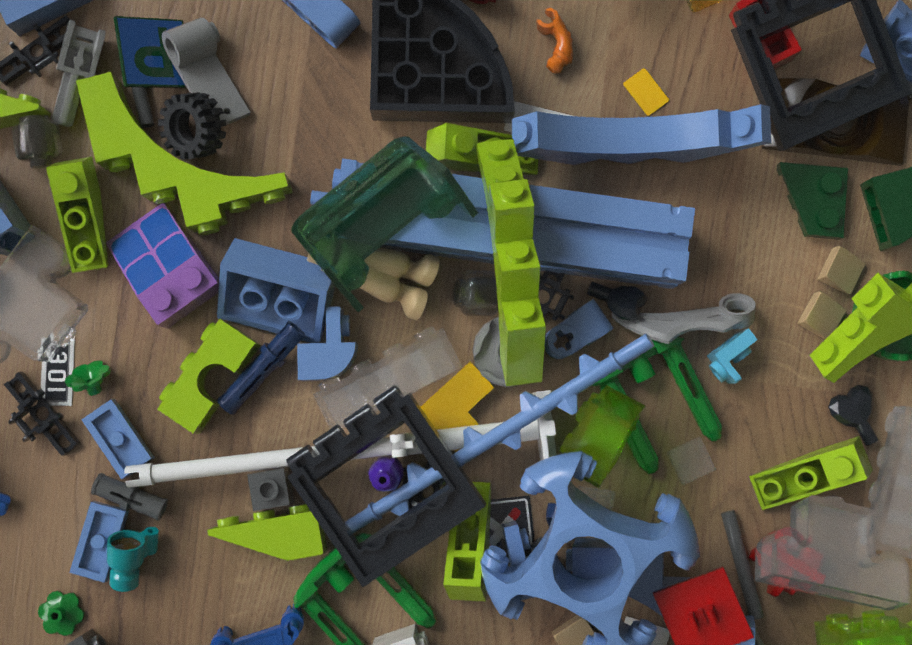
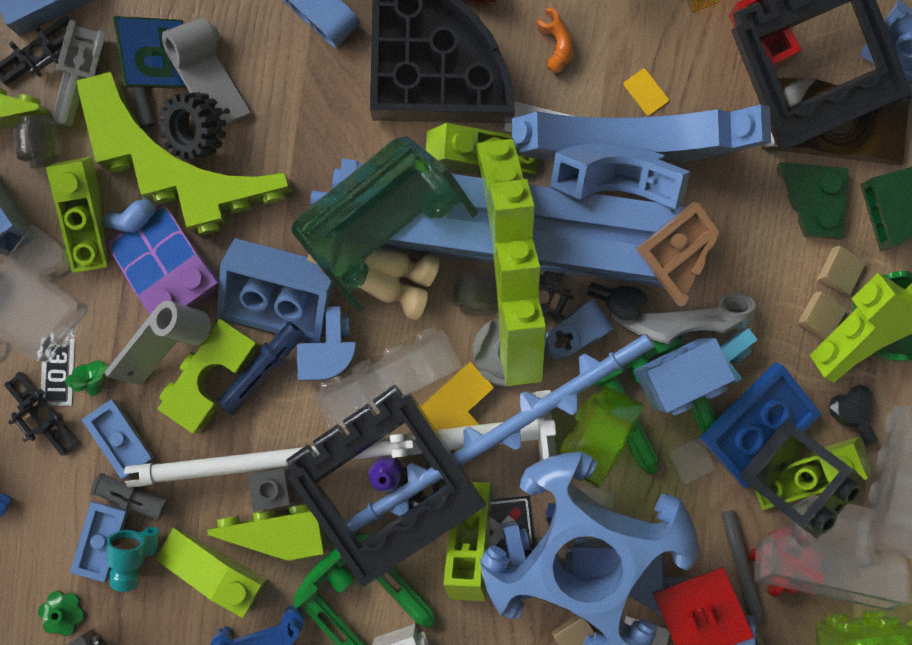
(132, 218): none -> medium blue arm
(156, 337): none -> light grey door
(211, 572): none -> lime slope
(613, 167): none -> medium blue arch
(680, 250): none -> medium nougat wing
(685, 375): none -> medium blue brick
(755, 417): none -> blue plate
(777, 456): none -> black window

